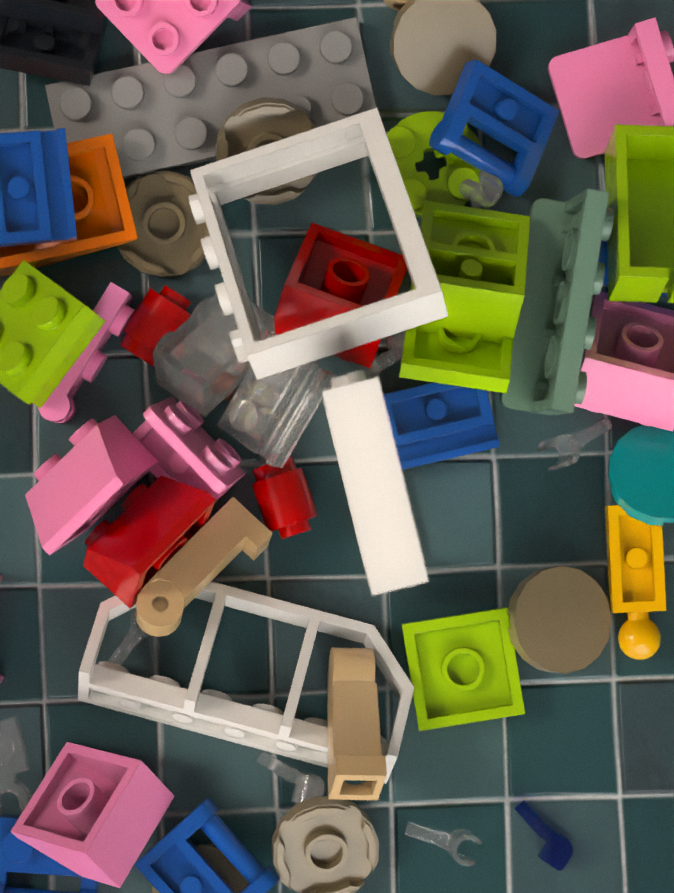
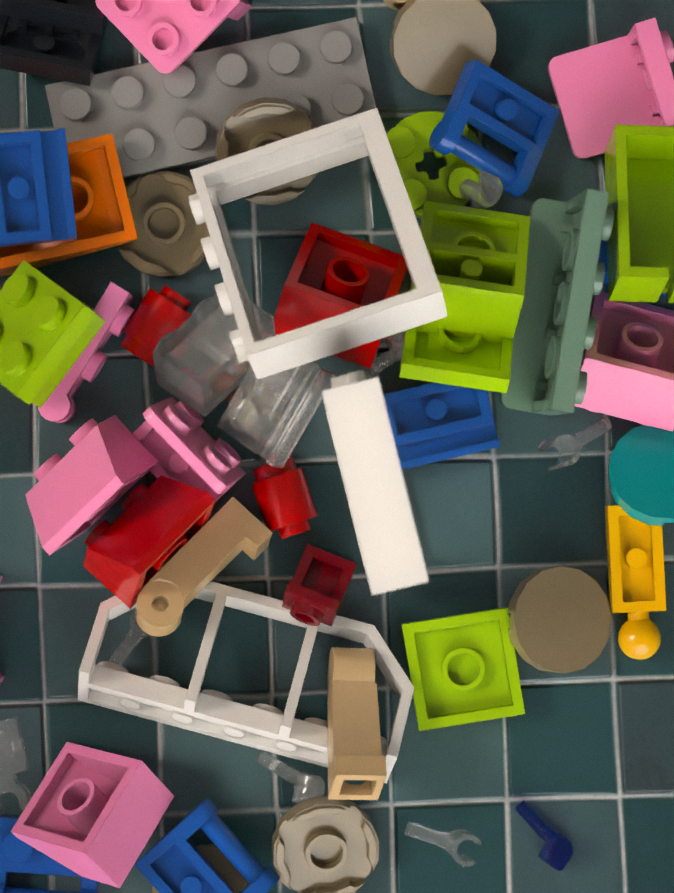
(318, 587): none -> dark red bracket

